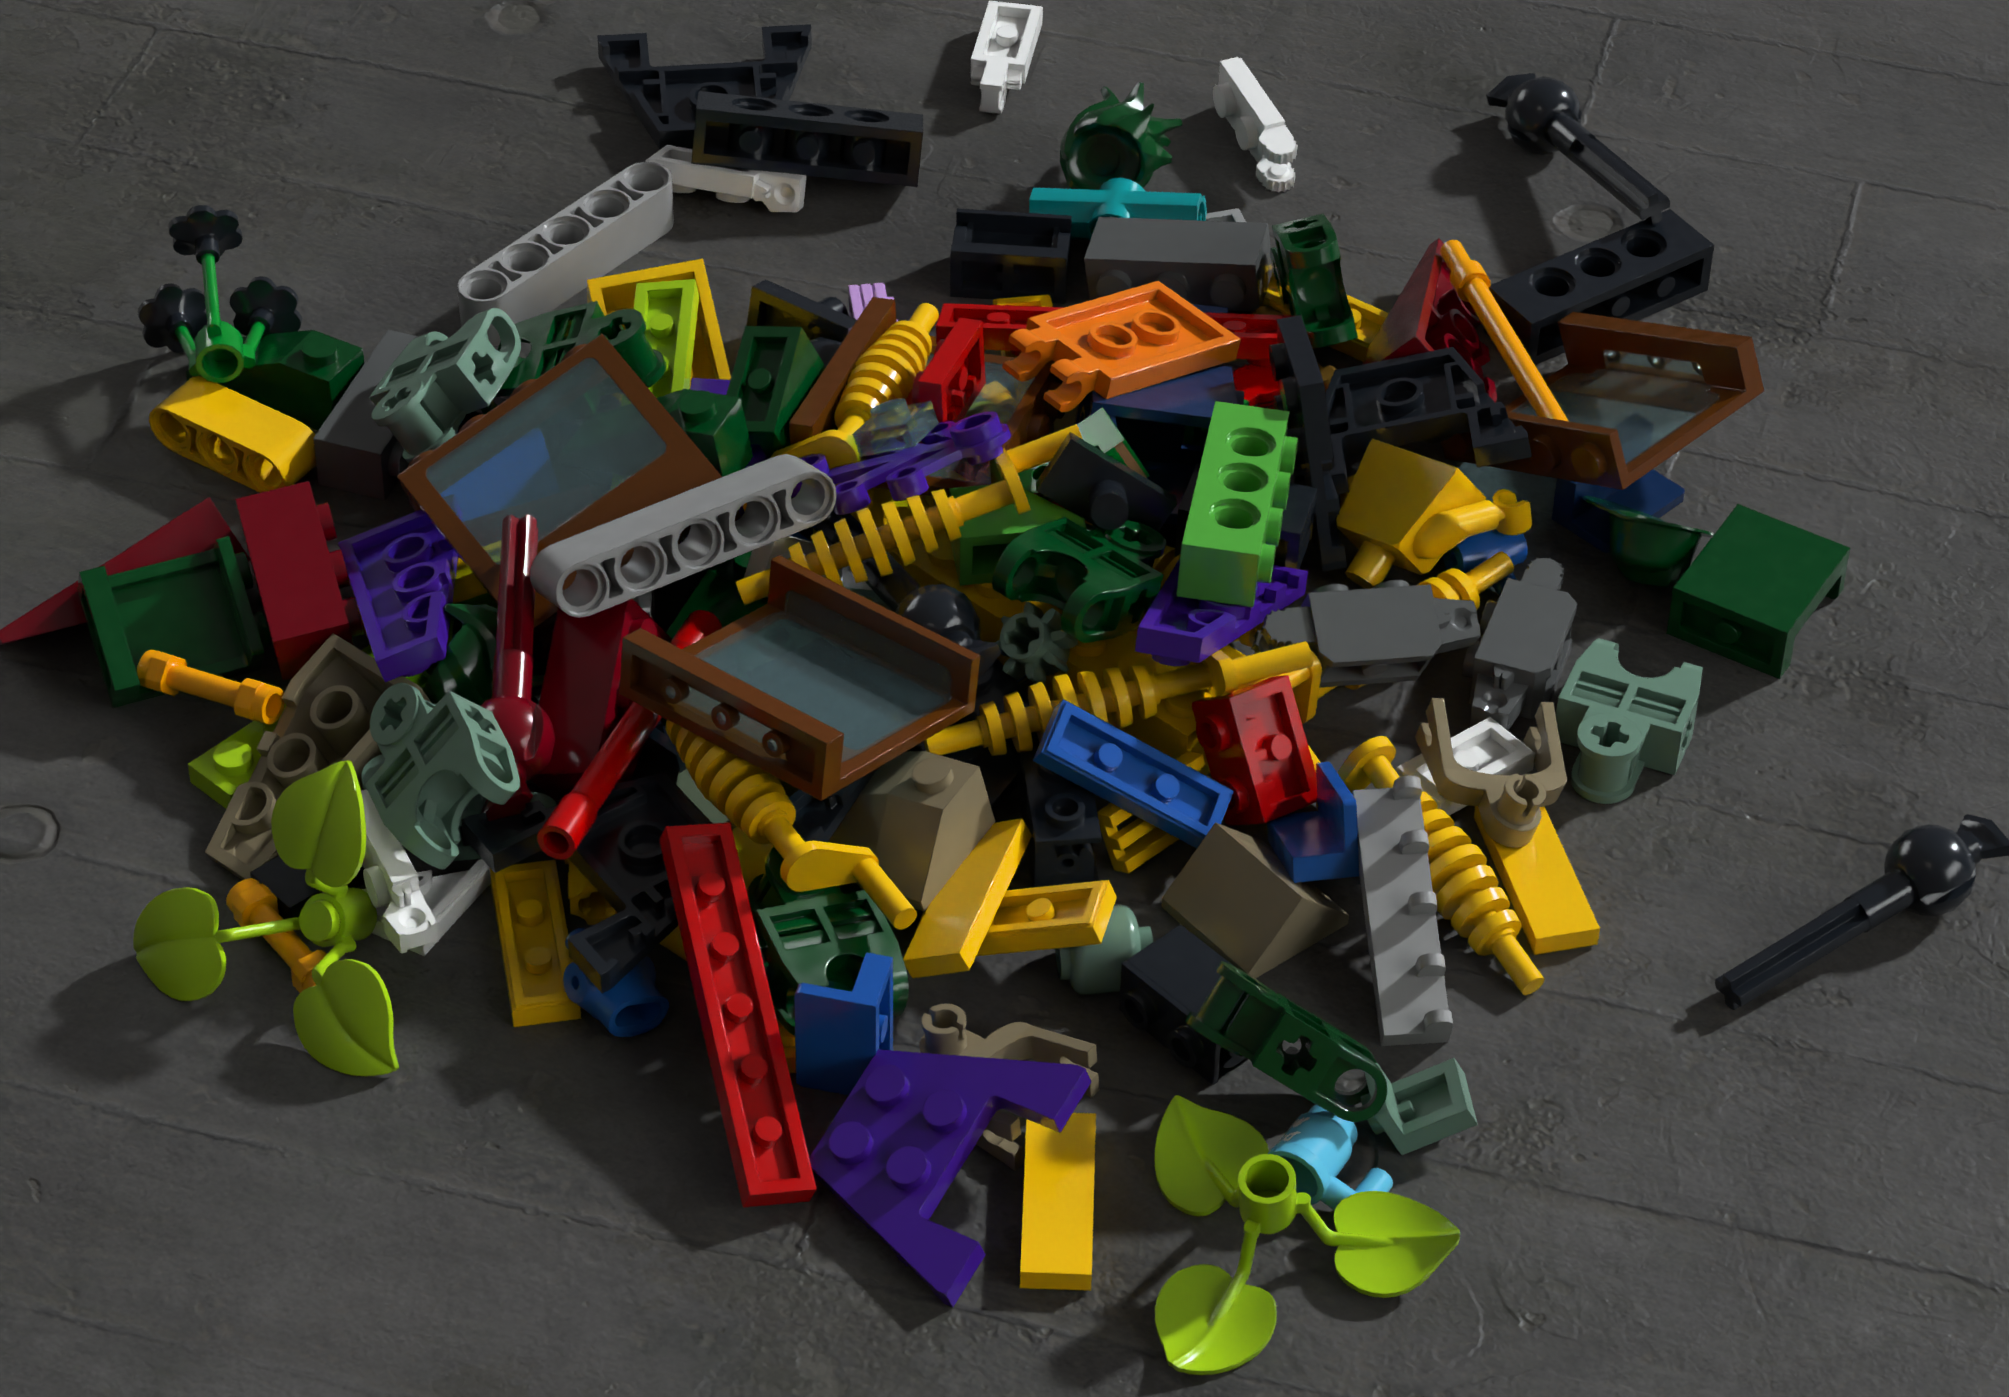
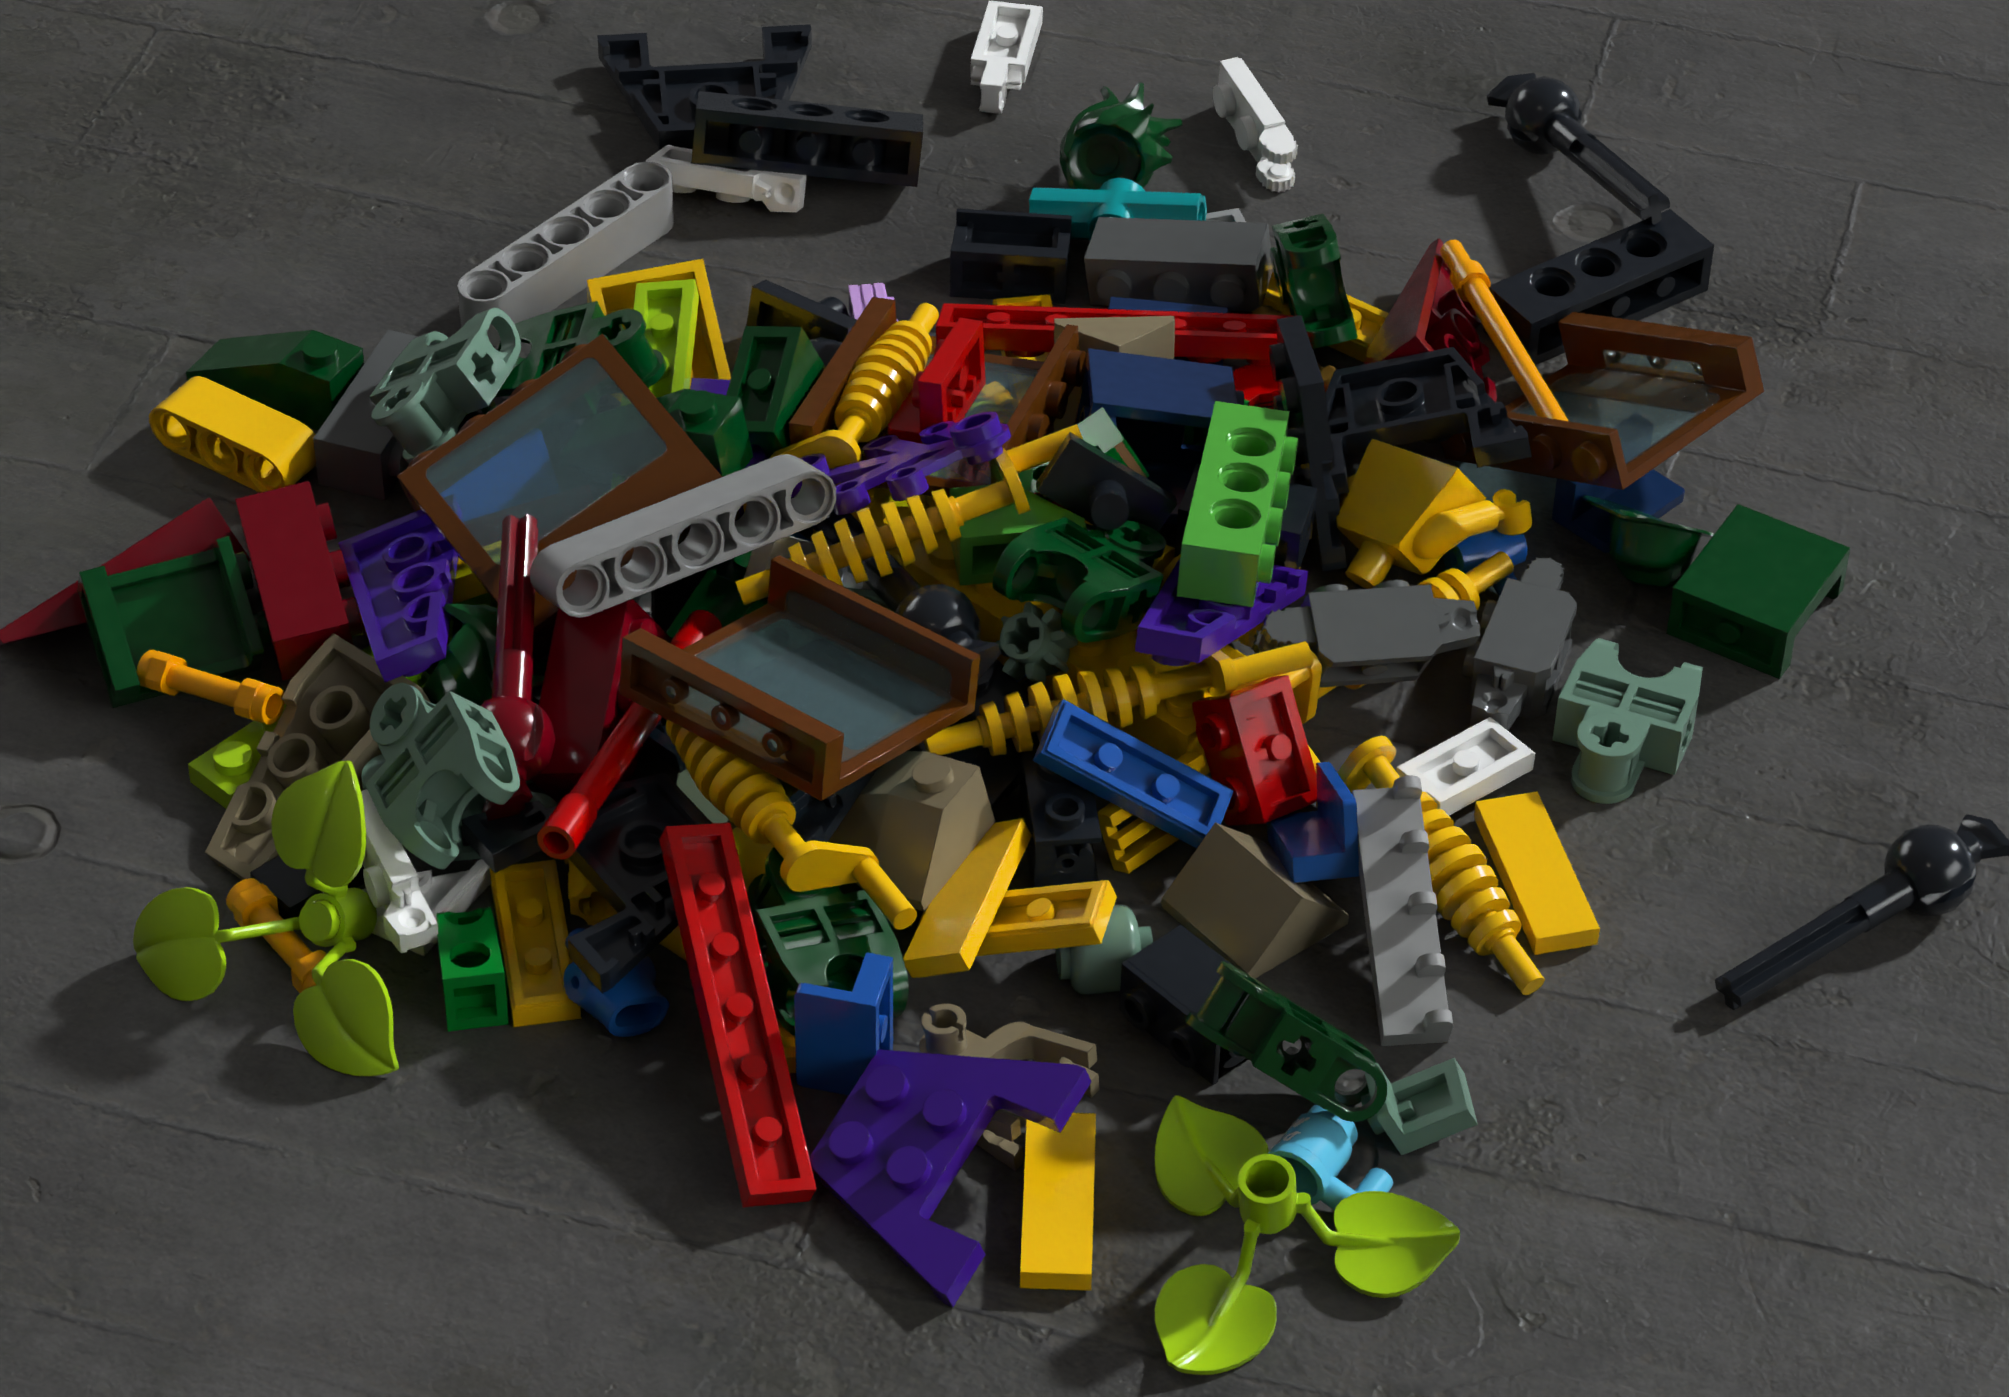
(179, 315): black plant -> none
(471, 970): none -> green leg
(895, 427): clear light blue plate -> none
(1119, 344): orange tile -> none
(1505, 802): dark tan piece -> none

